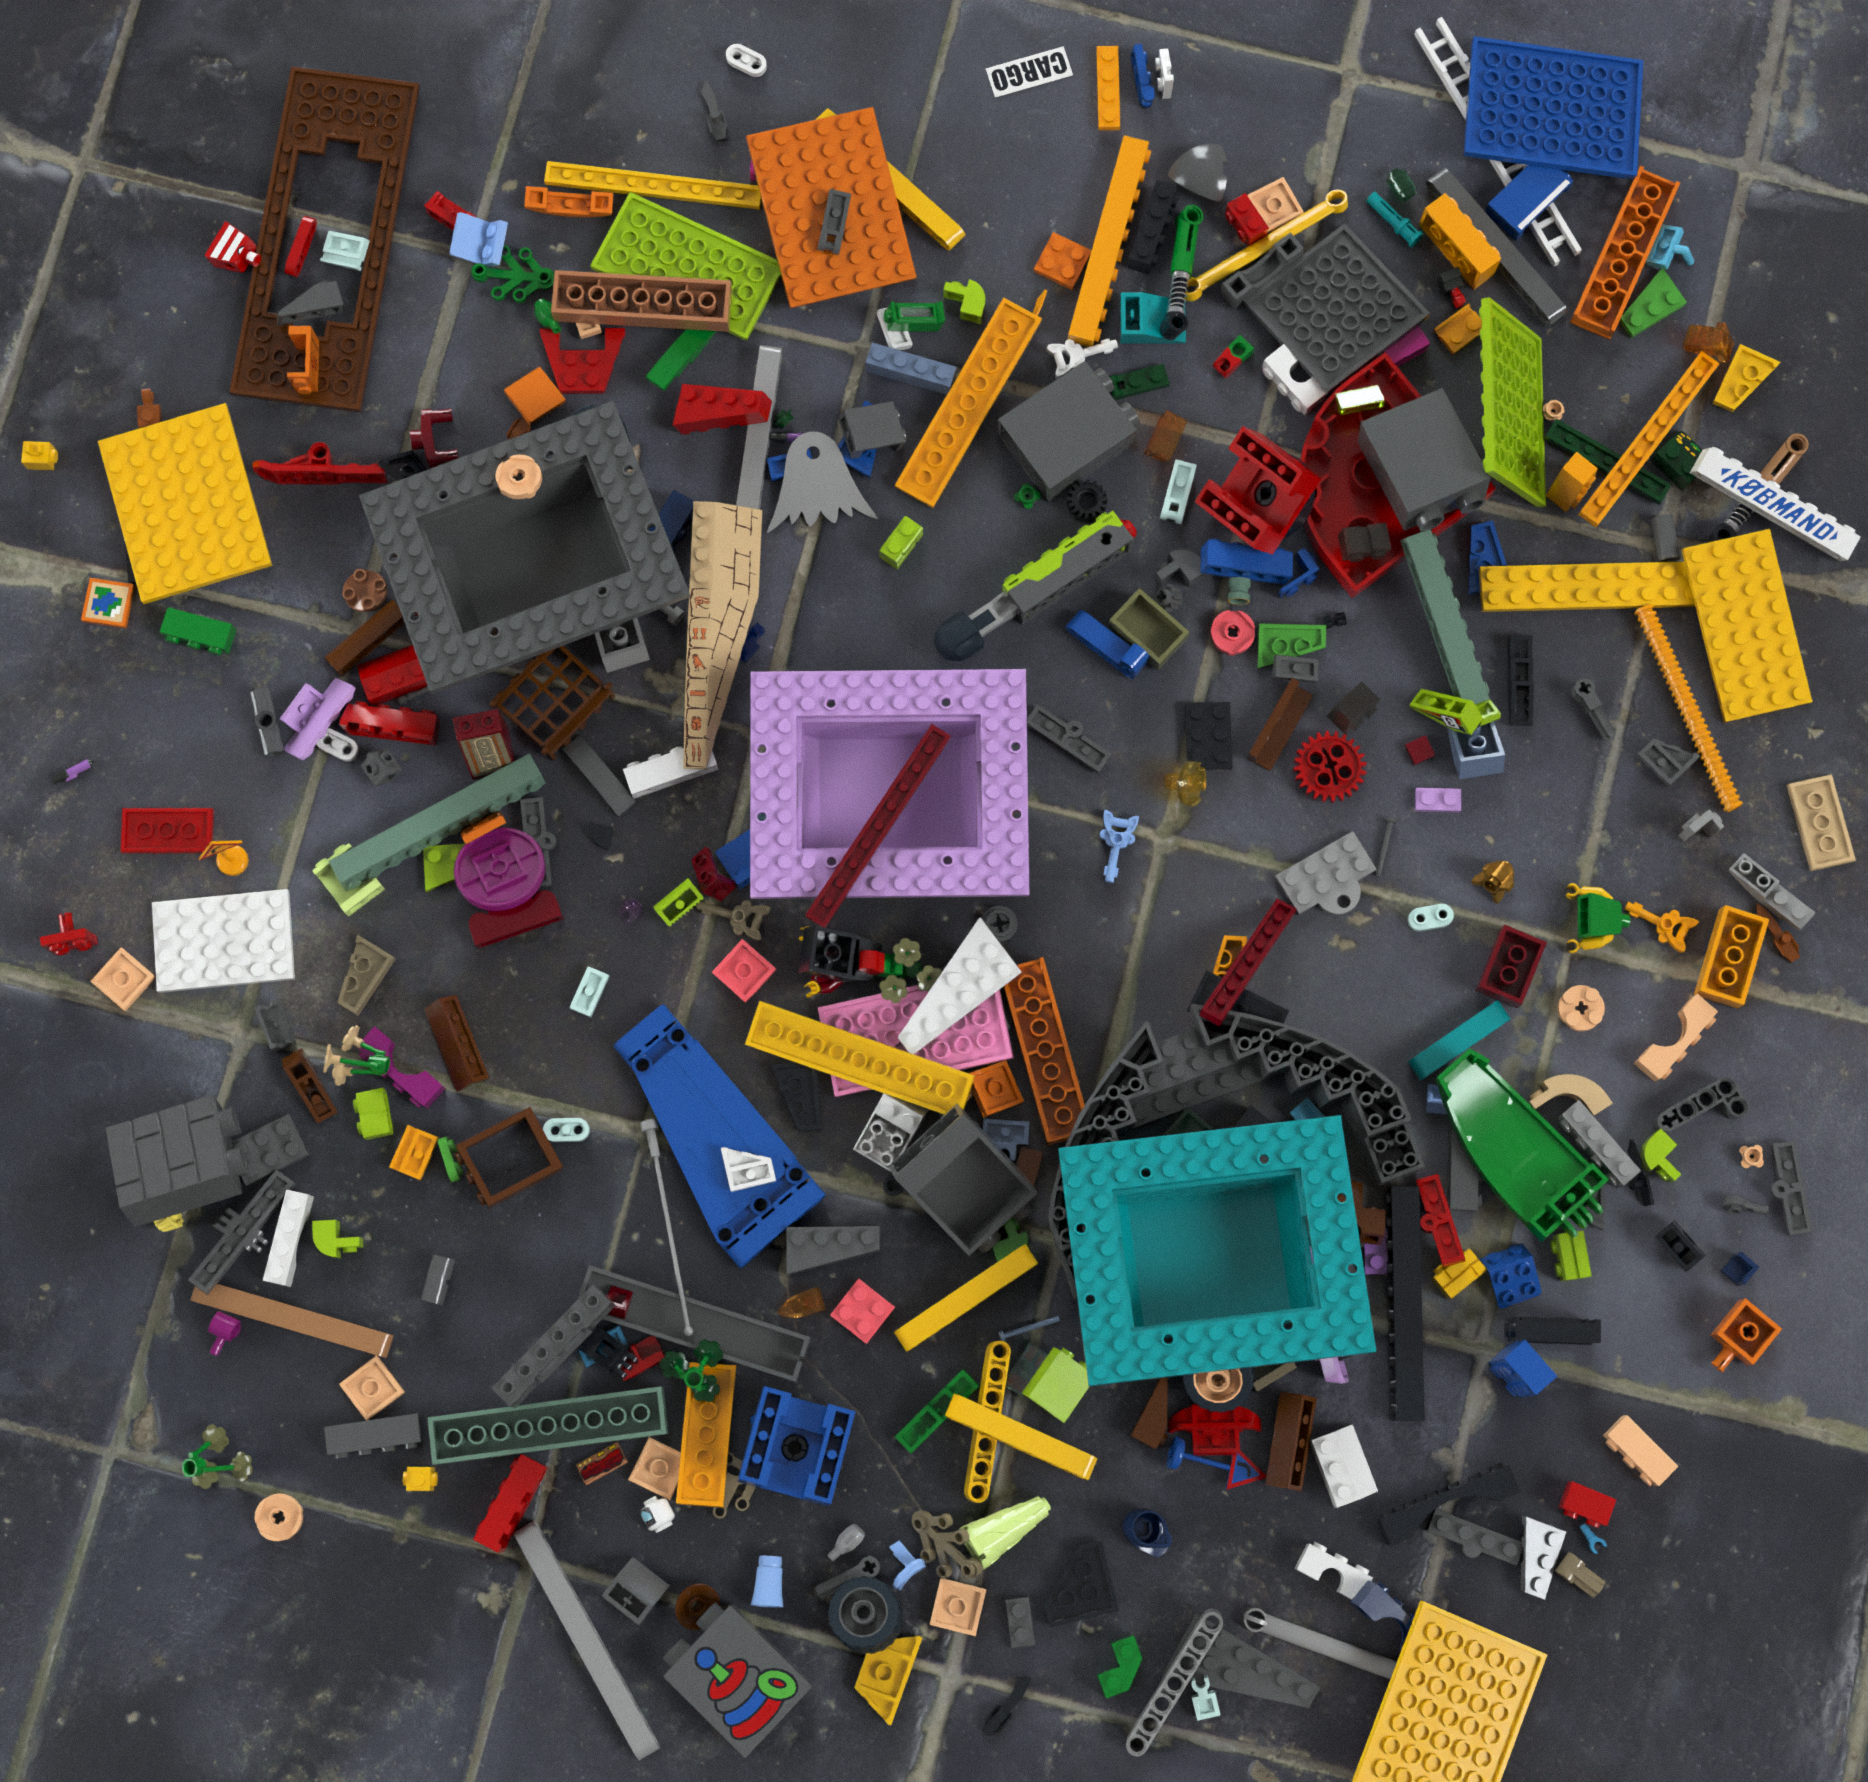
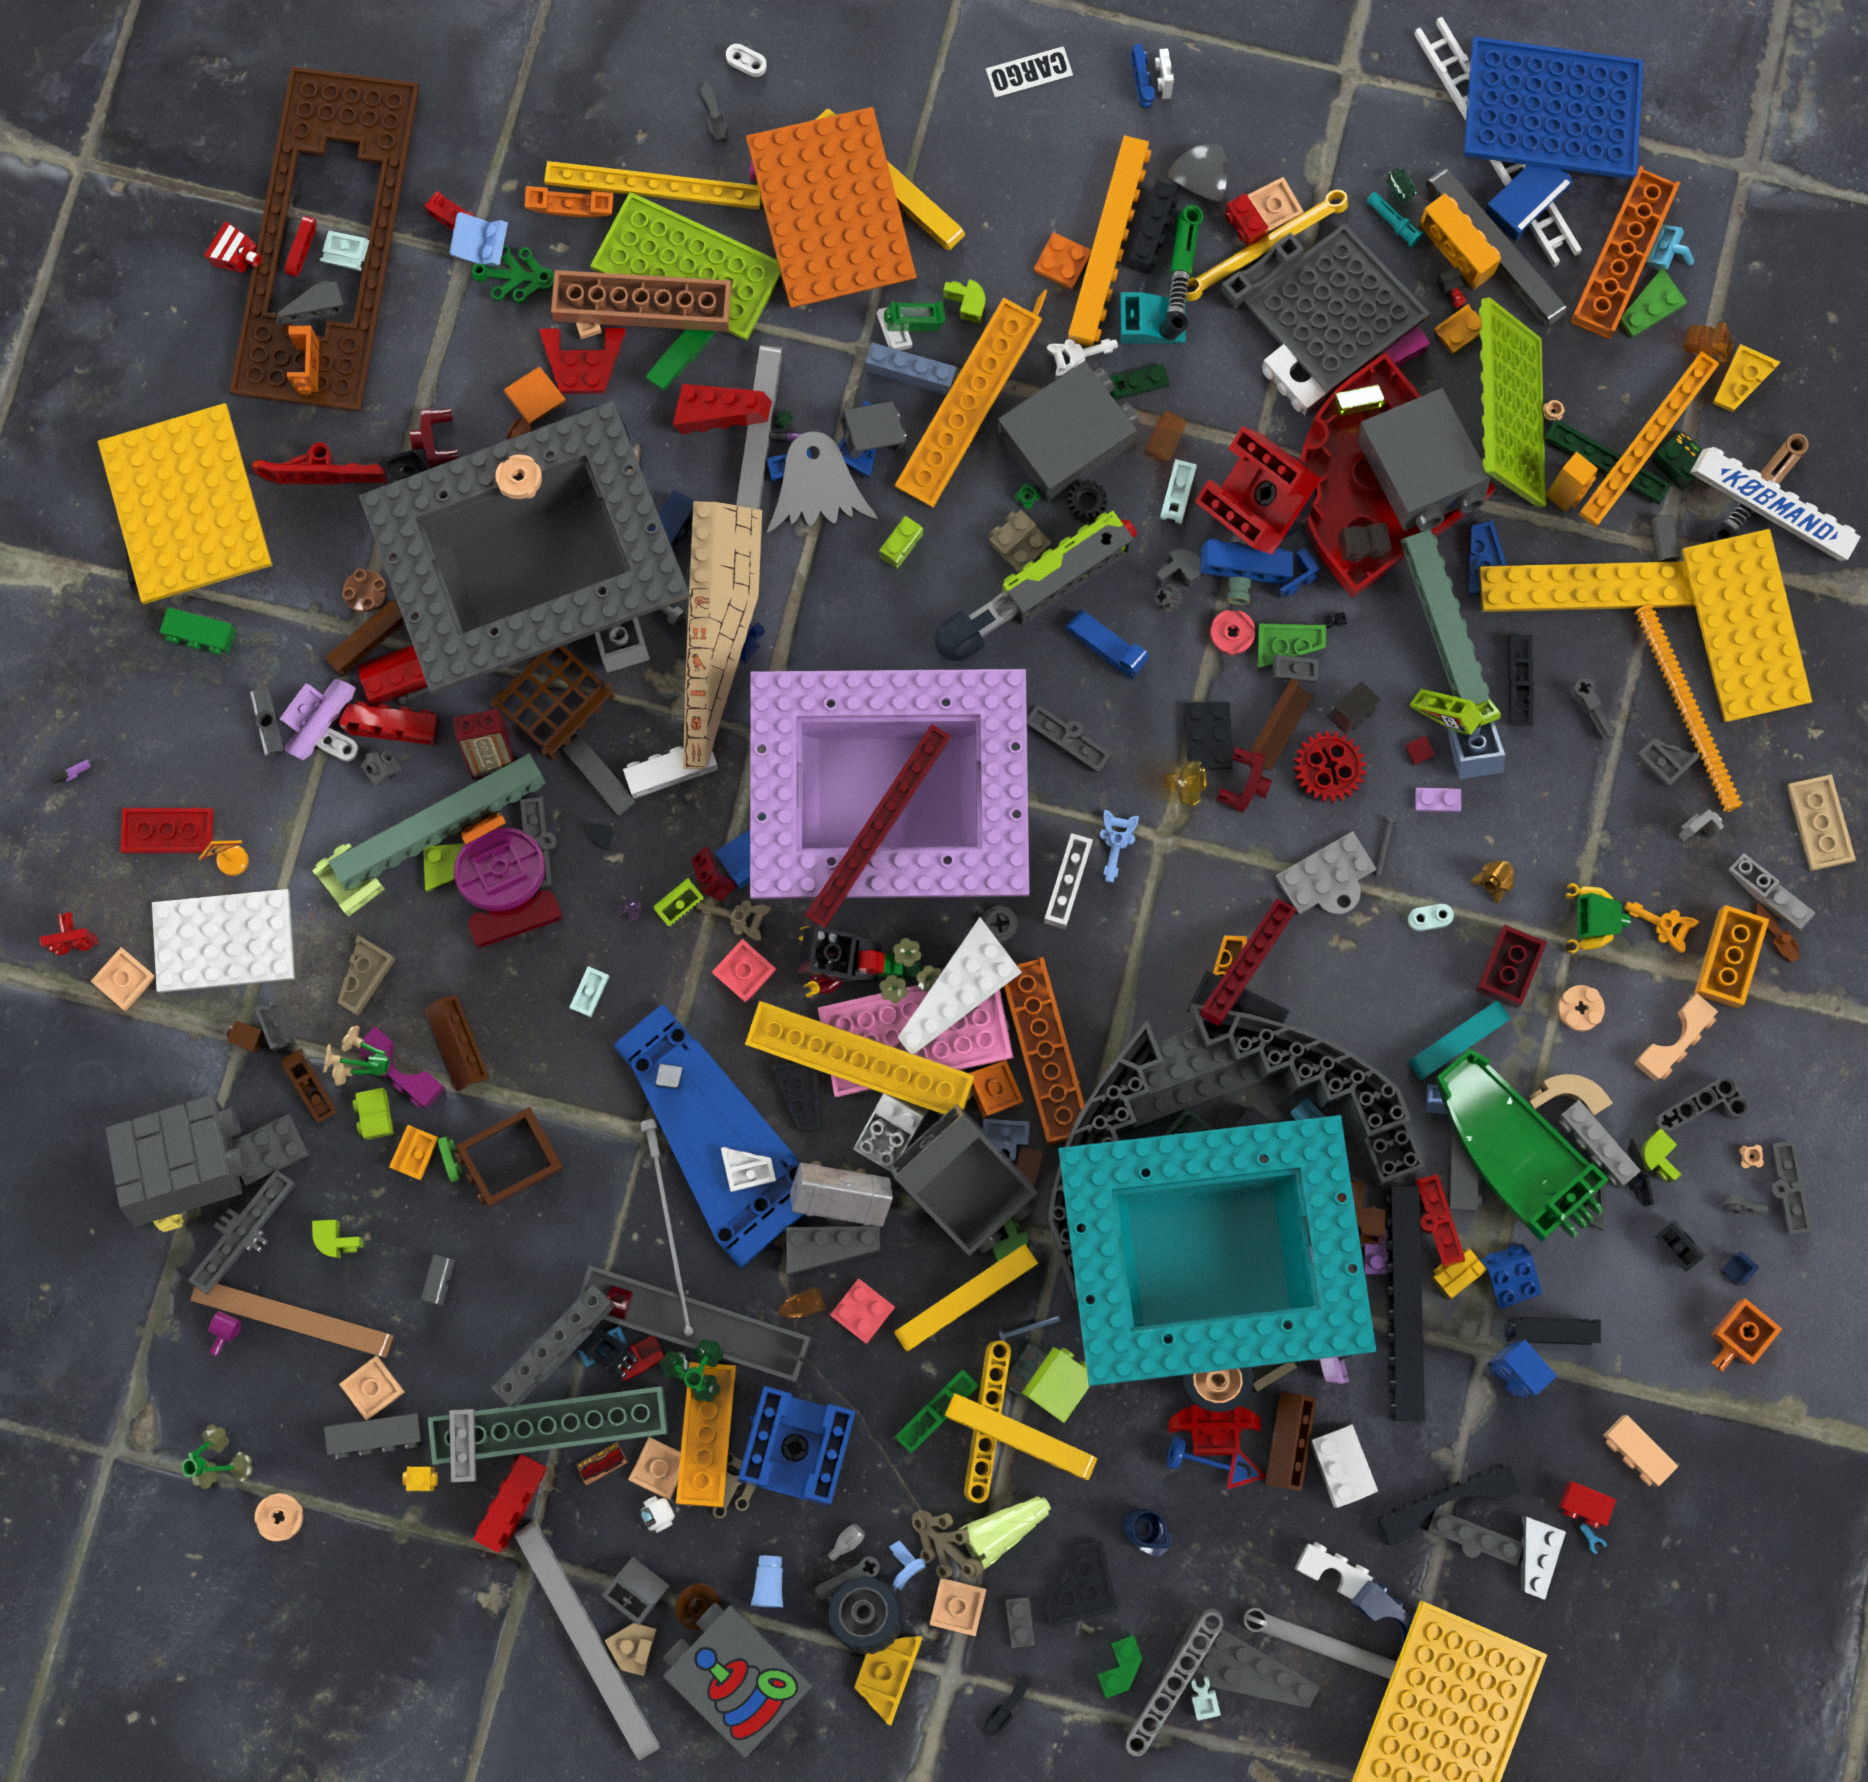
(39, 455): yellow brick -> none
(108, 603): tile -> none
(148, 413): dark orange plate -> none
(245, 1036): none -> reddish brown brick
(282, 1256): white arch -> none
(462, 1445): none -> light grey plate
(544, 315): green plant -> none
(567, 1128): light aqua plate -> none
(632, 1647): none -> tan plate
(669, 1077): none -> slope
(834, 220): dark grey plate -> none
(841, 1194): none -> flat silver piece
(1019, 540): none -> dark tan plate
(1068, 881): none -> white brick
(1108, 88): light orange plate -> none
(1149, 626): olive piece -> none
(1153, 1420): reddish brown slope -> none
(1233, 356): leg -> none
(1255, 785): none -> dark red connector
(1571, 1256): lime brick -> none
(1575, 1572): dark tan piece -> none

